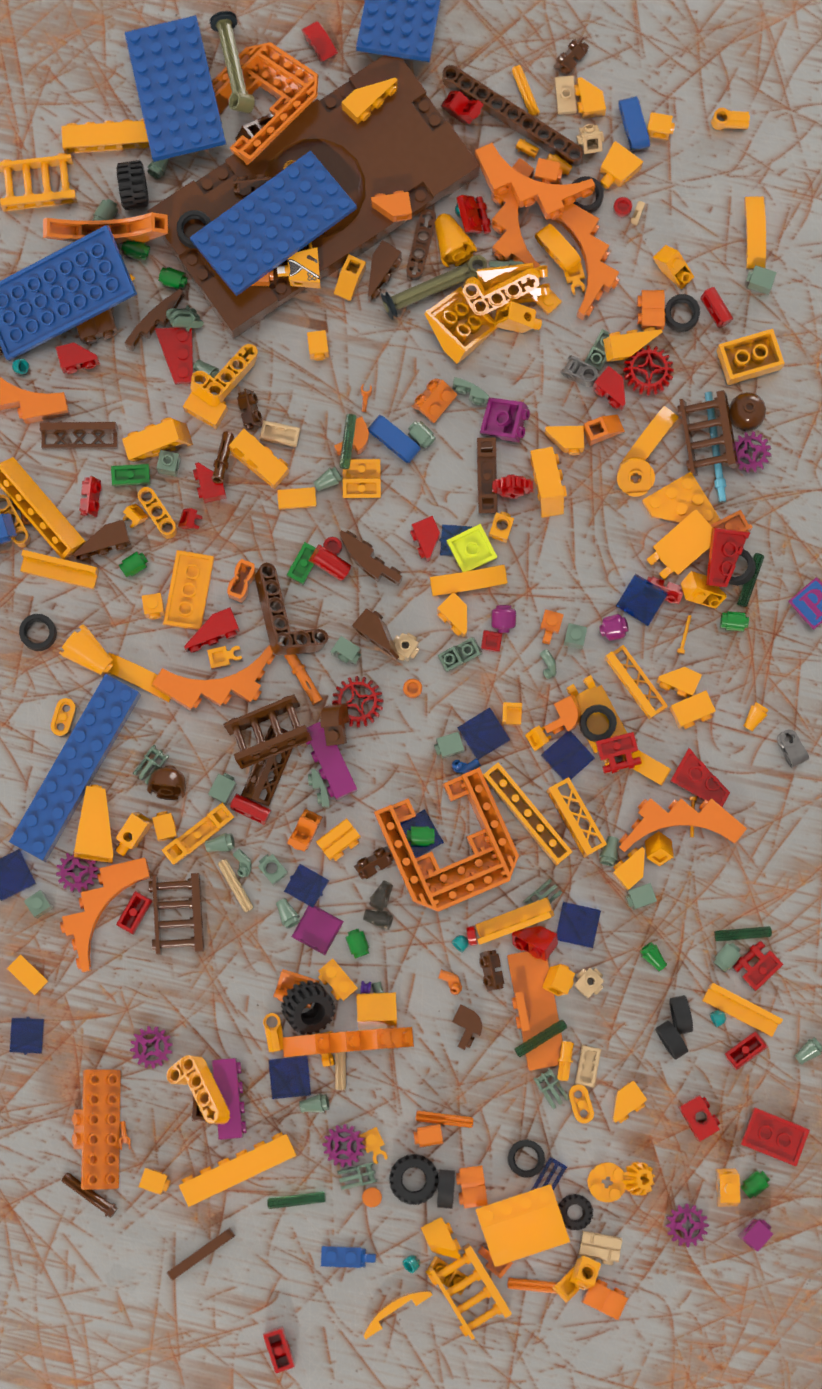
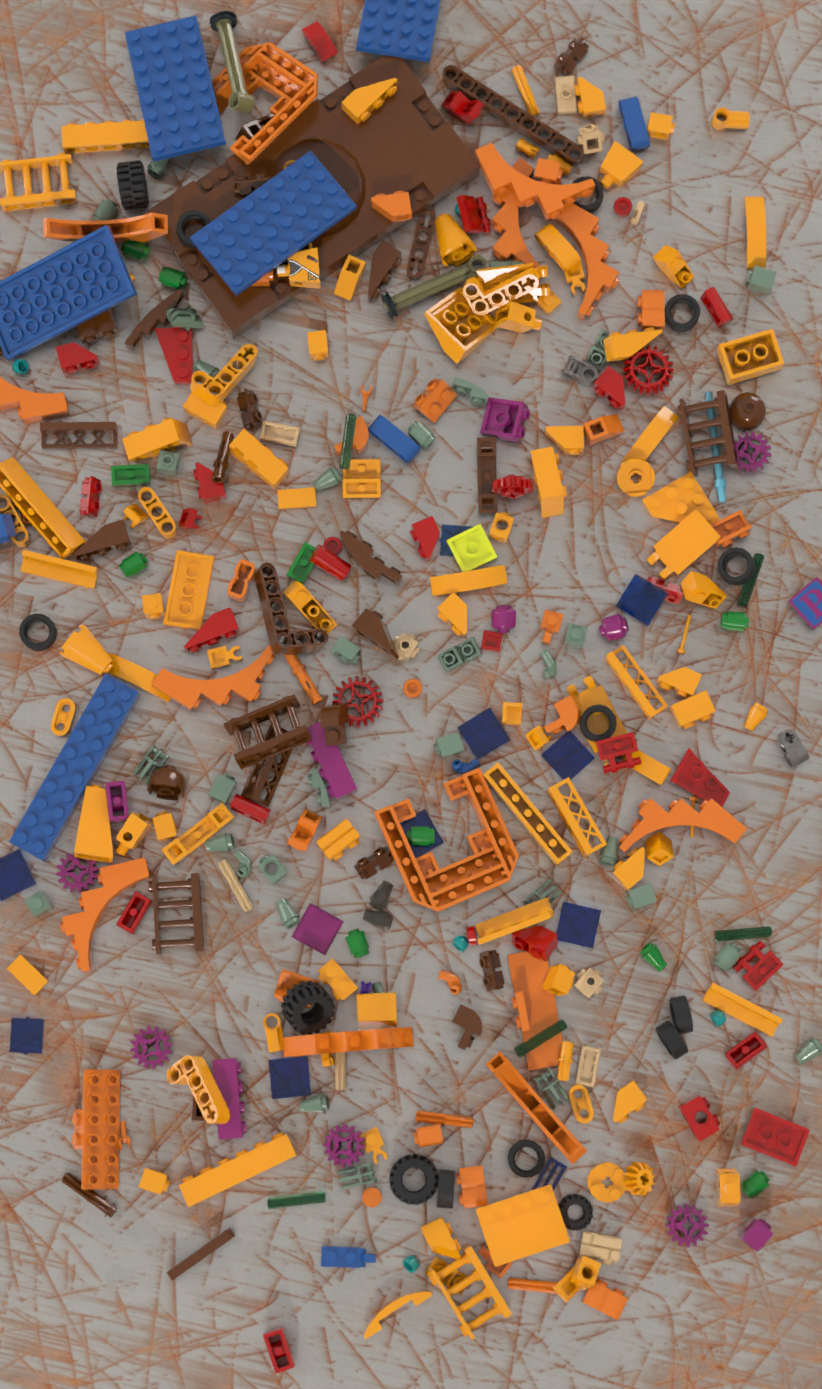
(116, 802): none -> magenta brick
(306, 885): clear blue piece -> none
(308, 607): none -> light orange slope
(536, 1108): none -> orange arch
(724, 552): red wing -> none

